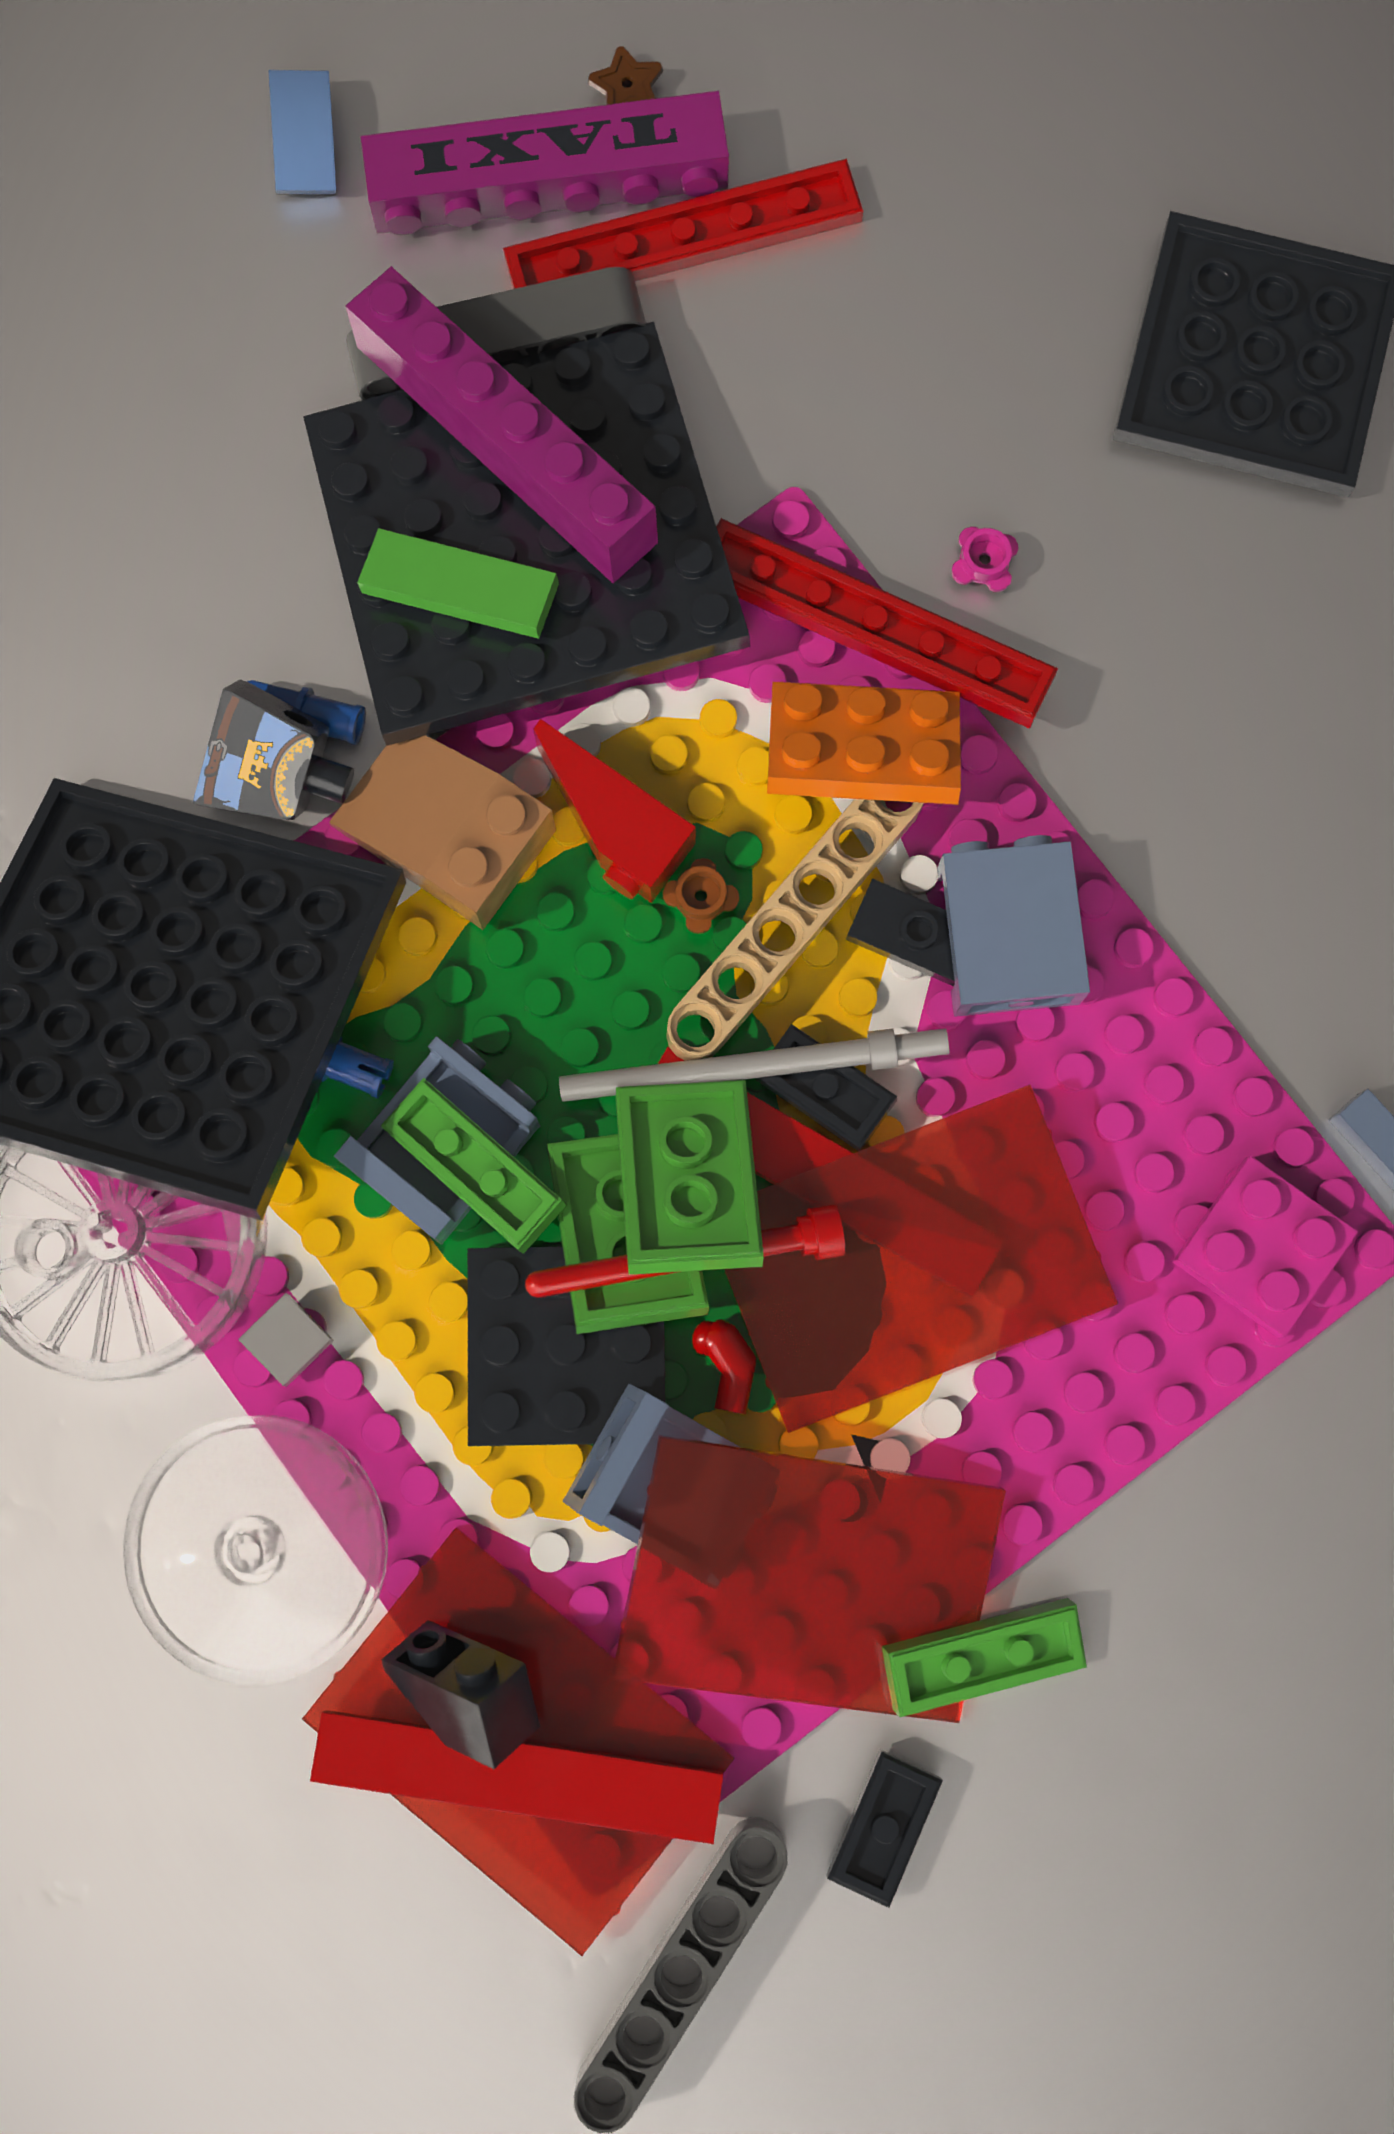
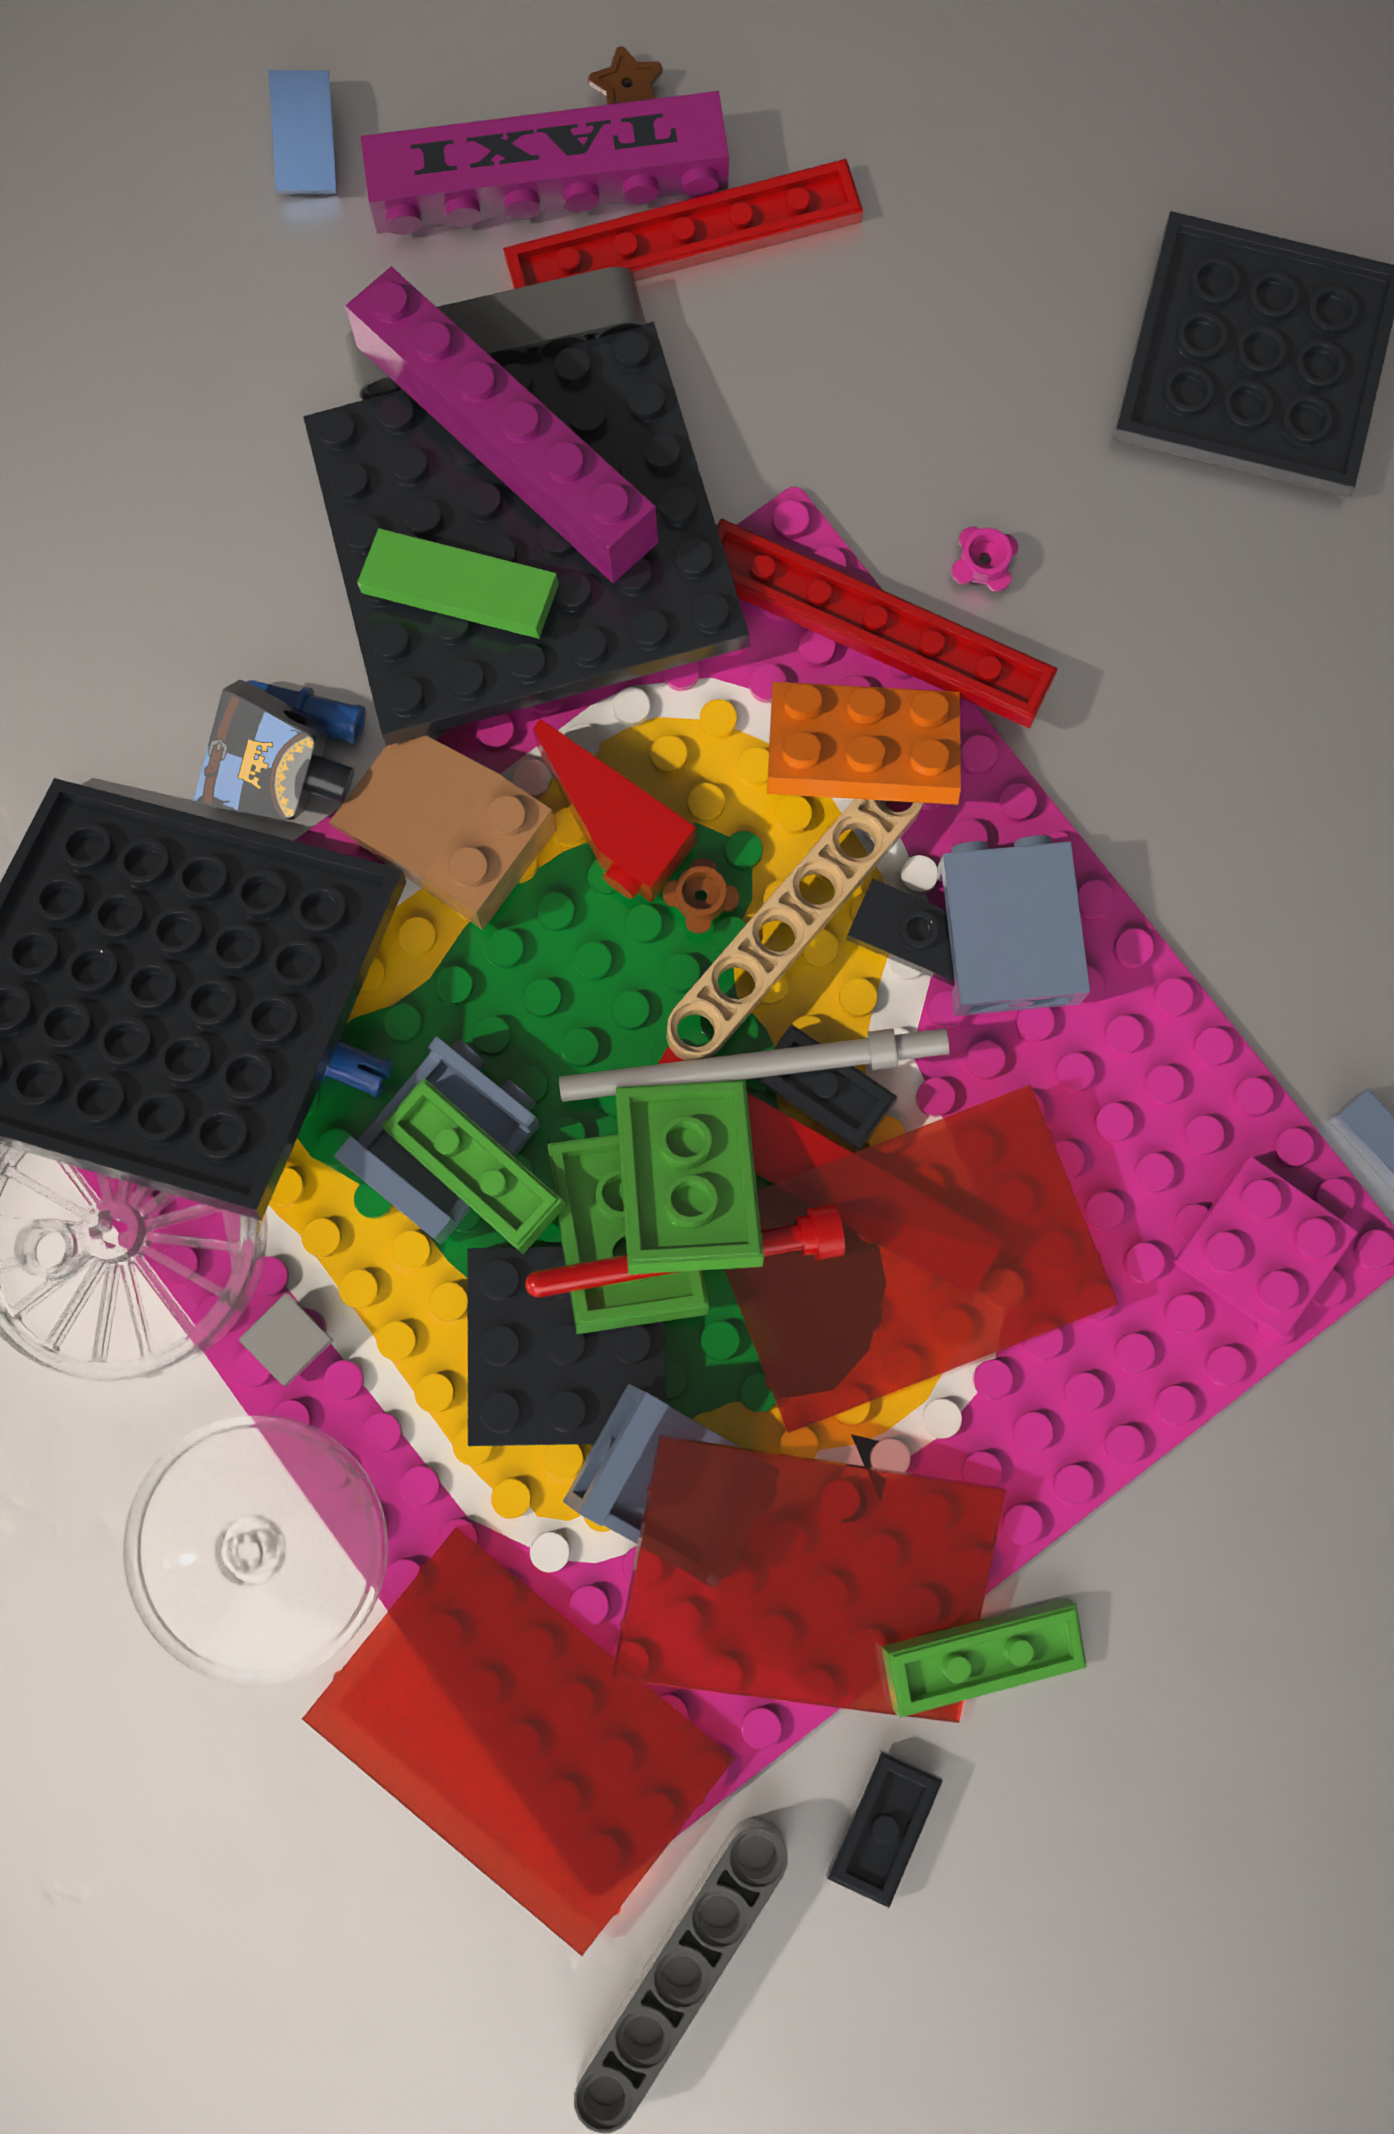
(465, 1692): black slope -> none
(530, 1782): red tile -> none
(732, 1358): red arm -> none

